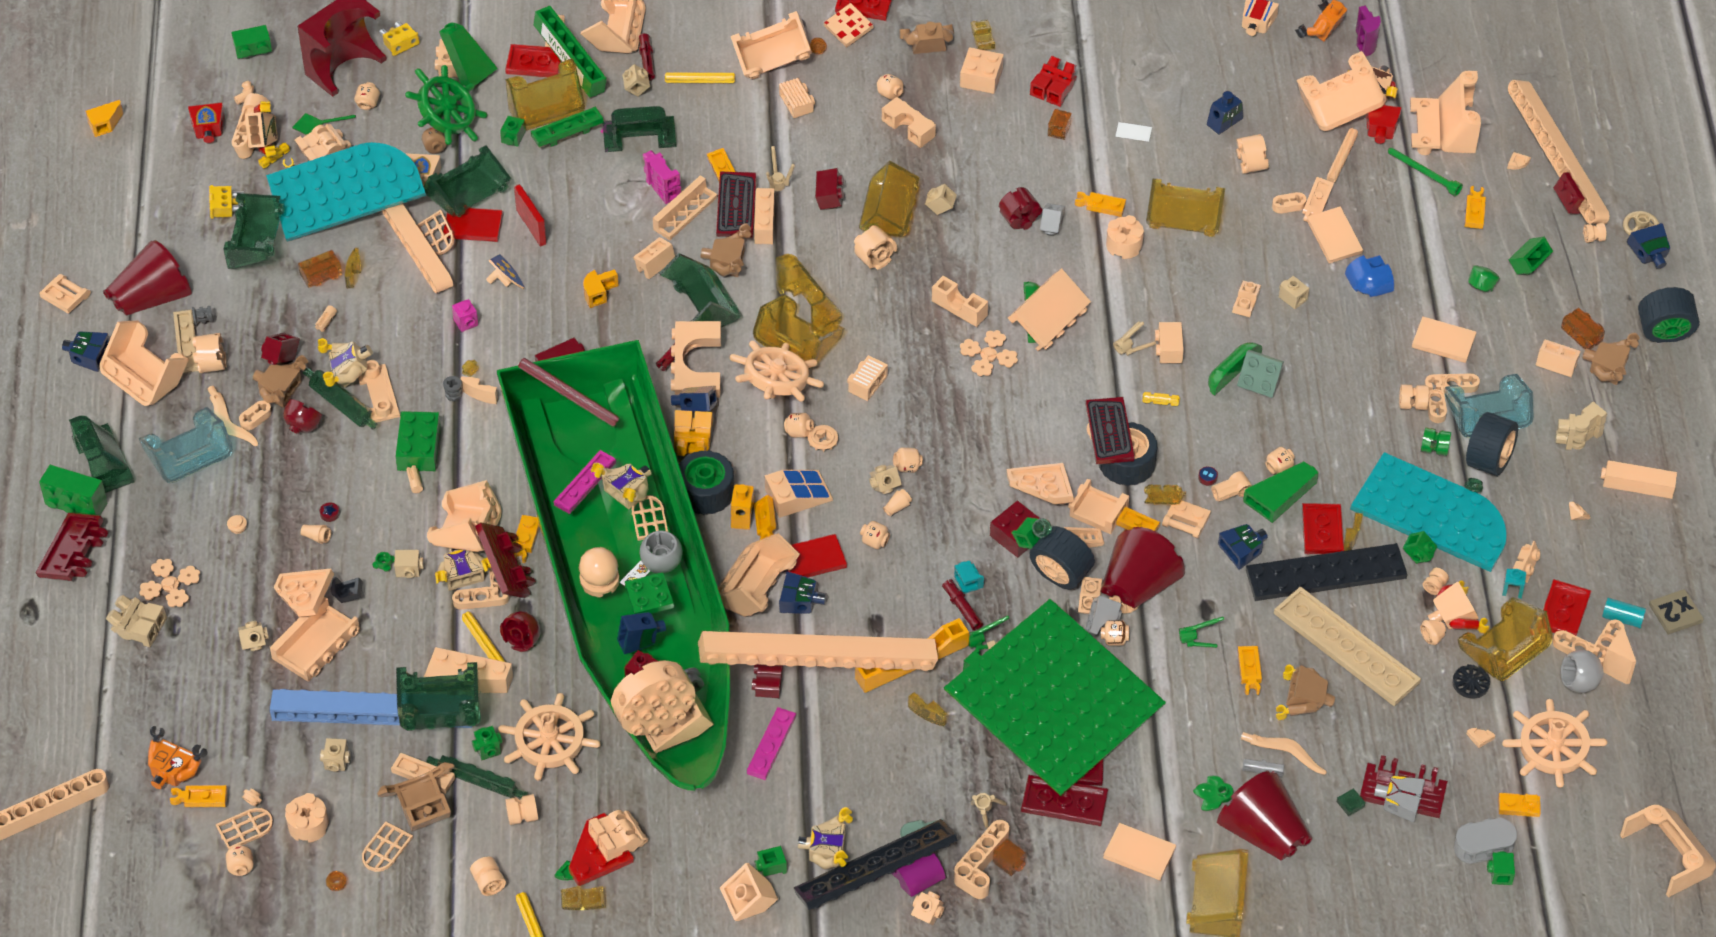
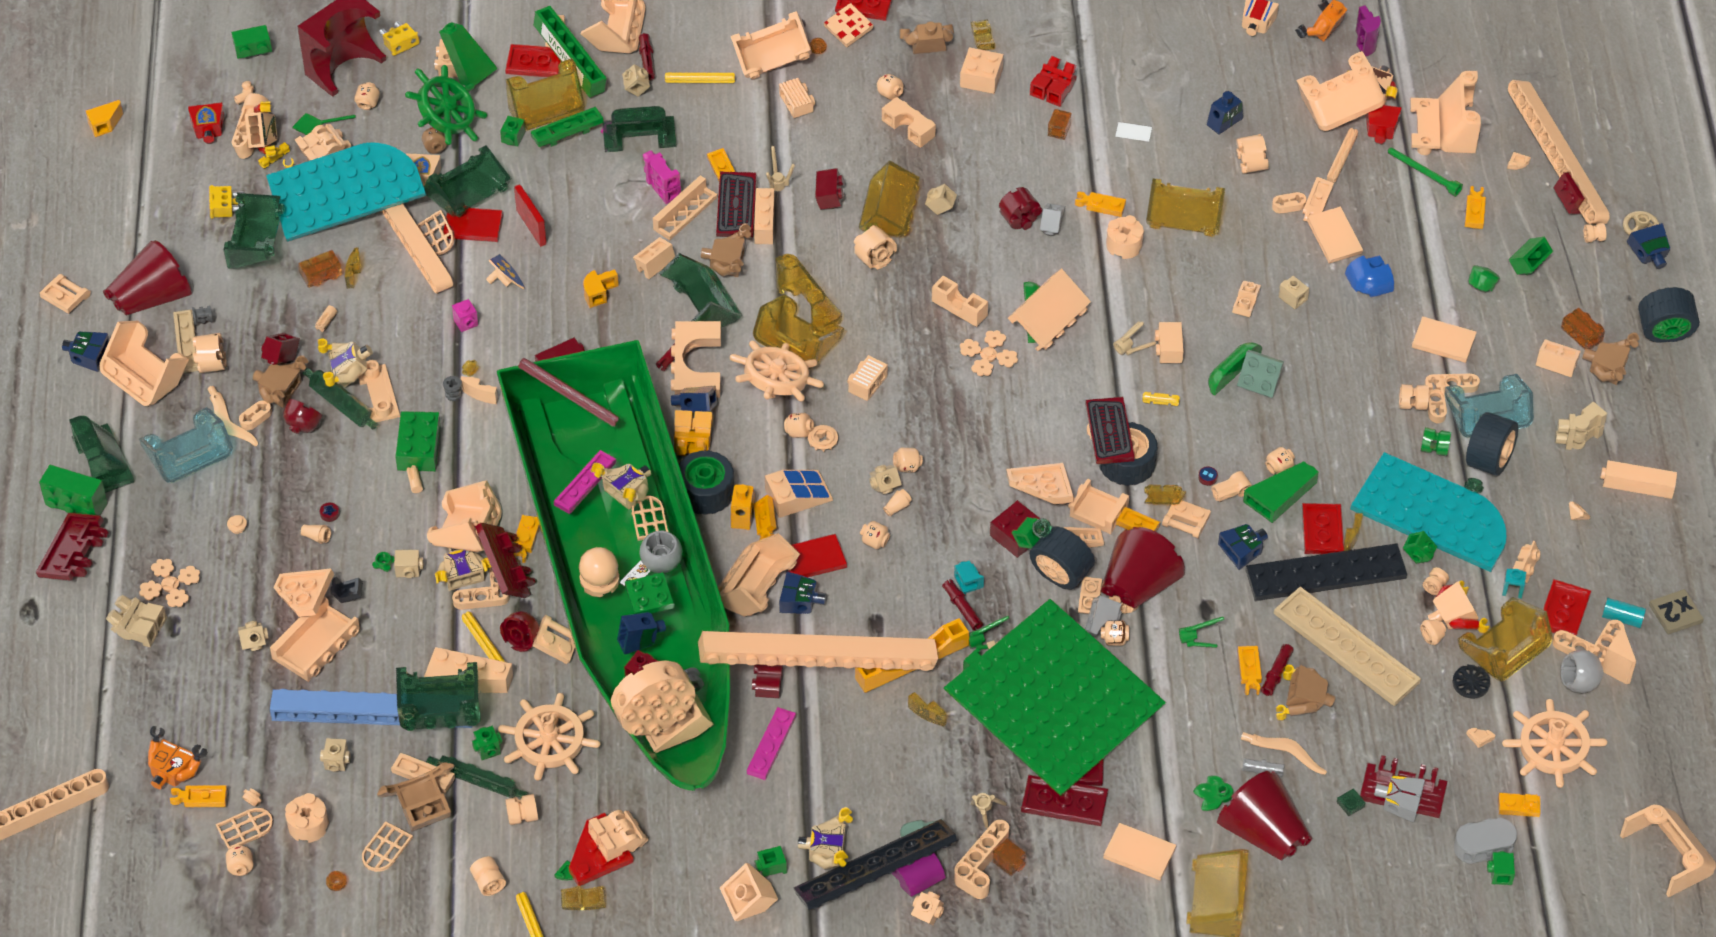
(553, 644): none -> light nougat plate
(1274, 676): none -> dark red pin

